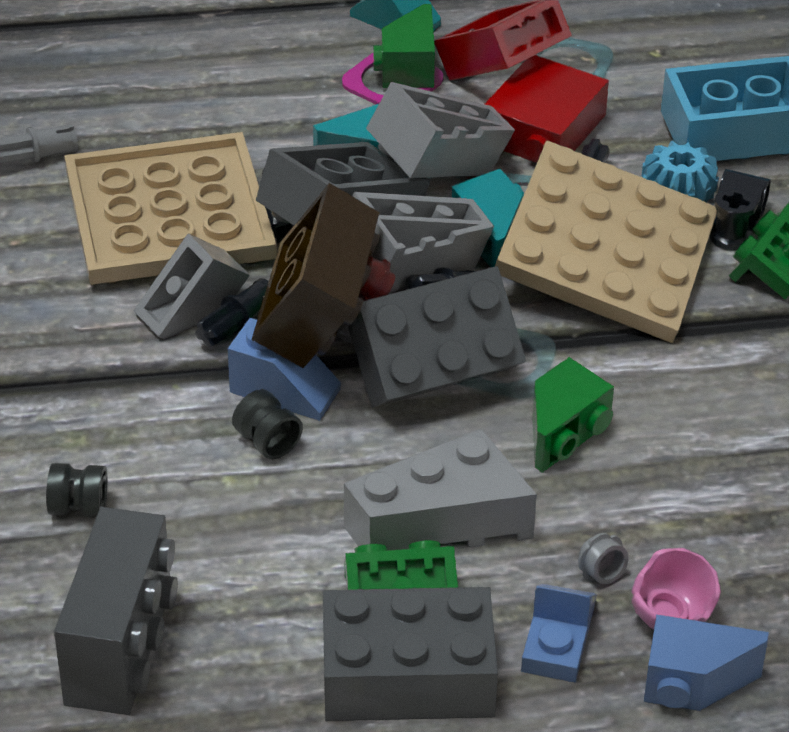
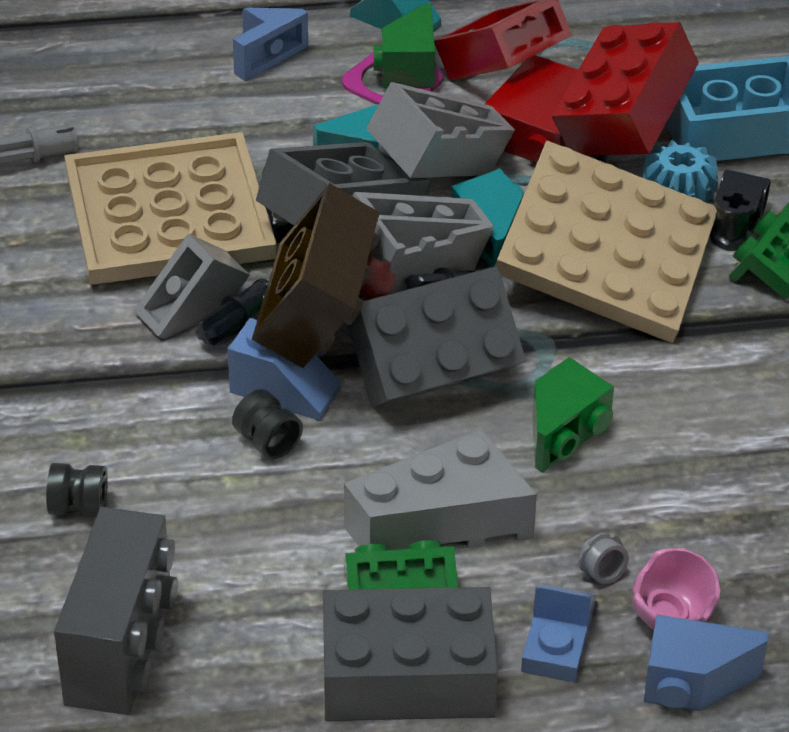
(268, 39): none -> medium blue slope
(626, 89): none -> red brick

